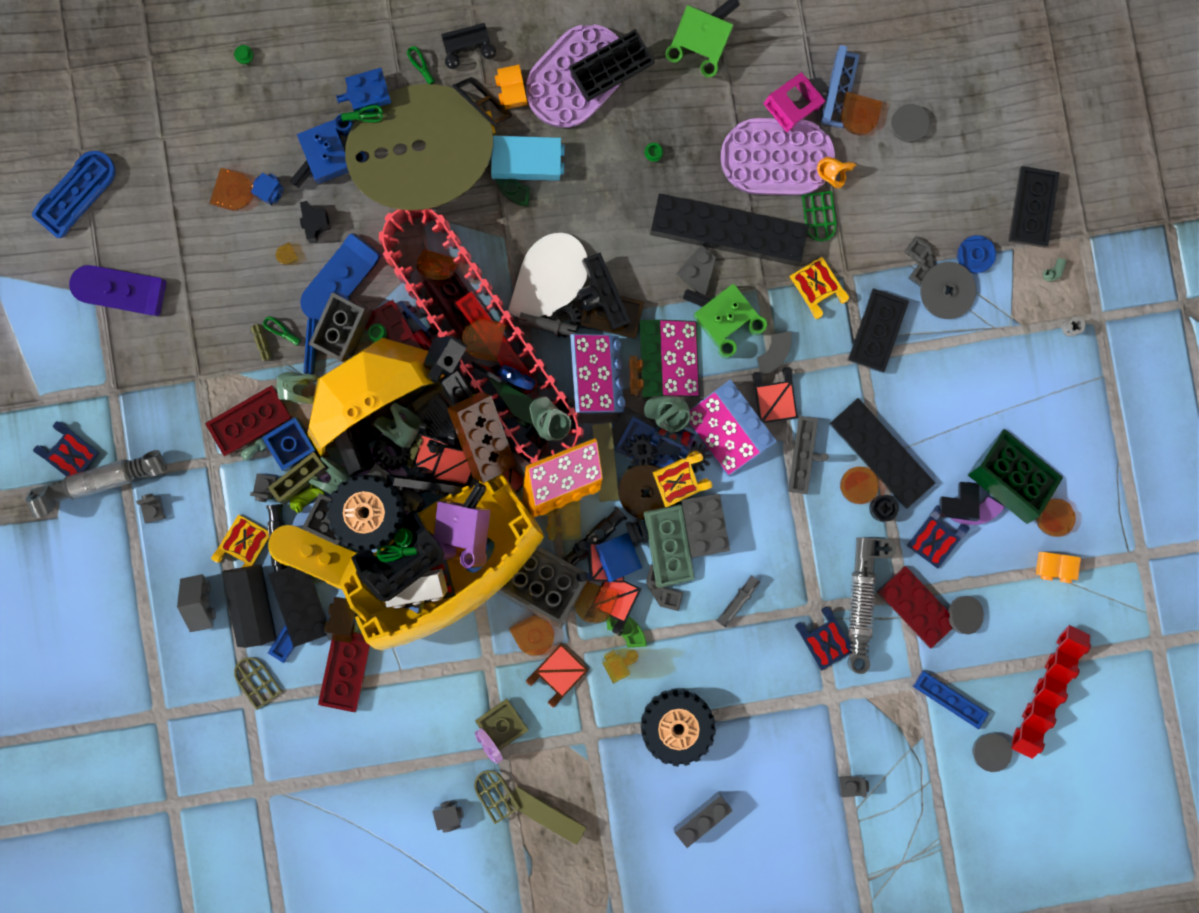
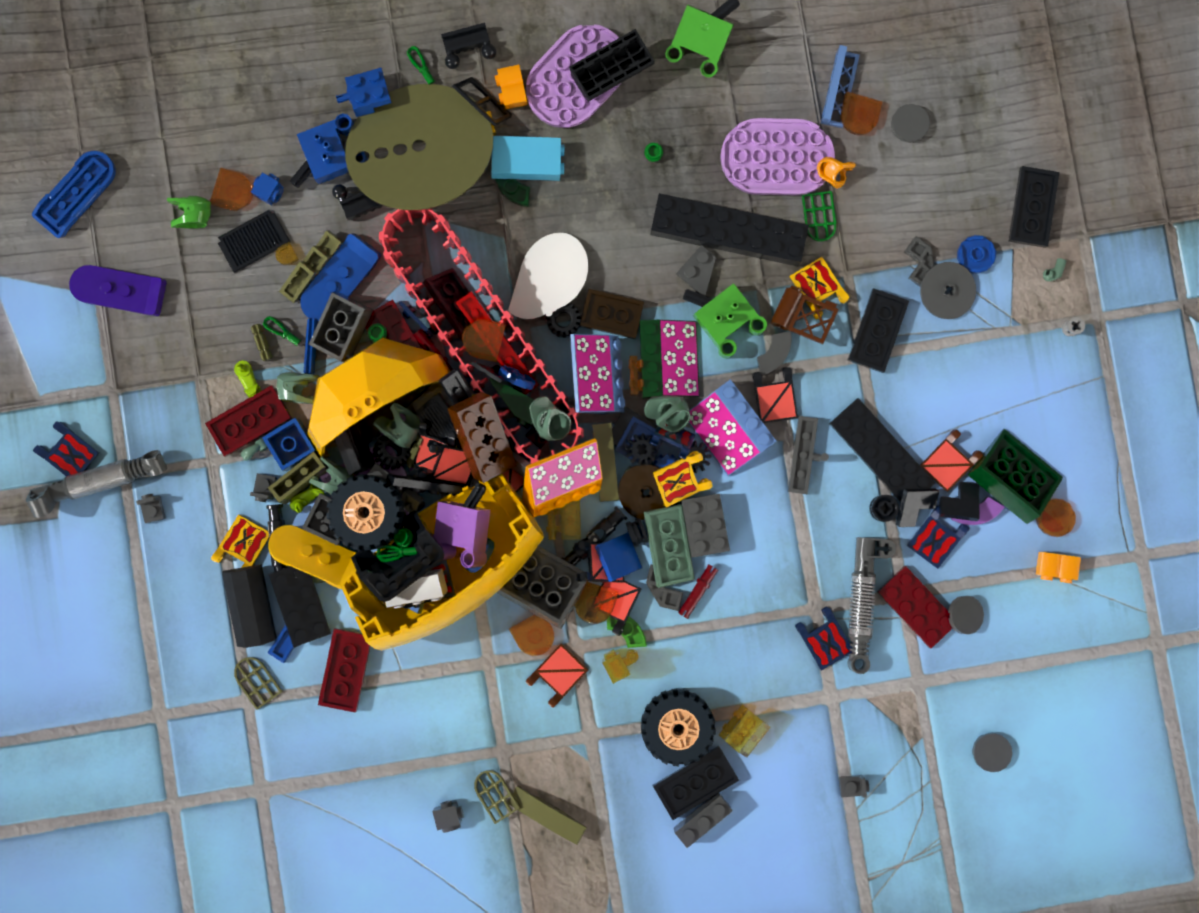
(195, 604): dark grey brick -> none
(196, 212): none -> bright green helmet
(243, 54): green plate -> none
(247, 378): none -> lime piece
(252, 240): none -> black window
(310, 266): none -> olive slope
(313, 221): black brick -> none
(341, 621): dark brown brick -> none
(354, 205): none -> black gear
(358, 115): green piece -> none
(436, 265): clear orange tile -> none
(443, 357): black torso -> none
(488, 746): lavender tile -> none
(502, 724): olive plate -> none
(547, 324): dark grey pin -> none
(602, 292): black plate -> none
(695, 783): none -> black plate
(698, 591): none -> dark red pin
(736, 604): dark grey pin -> none
(746, 733): none -> clear yellow brick
(785, 110): dark pink window -> none
(790, 308): none -> reddish brown piece
(859, 485): clear orange tile -> none
(912, 501): none -> tile
(947, 464): none -> coral flag
(950, 699): blue tile -> none
(1050, 692): red brick -> none

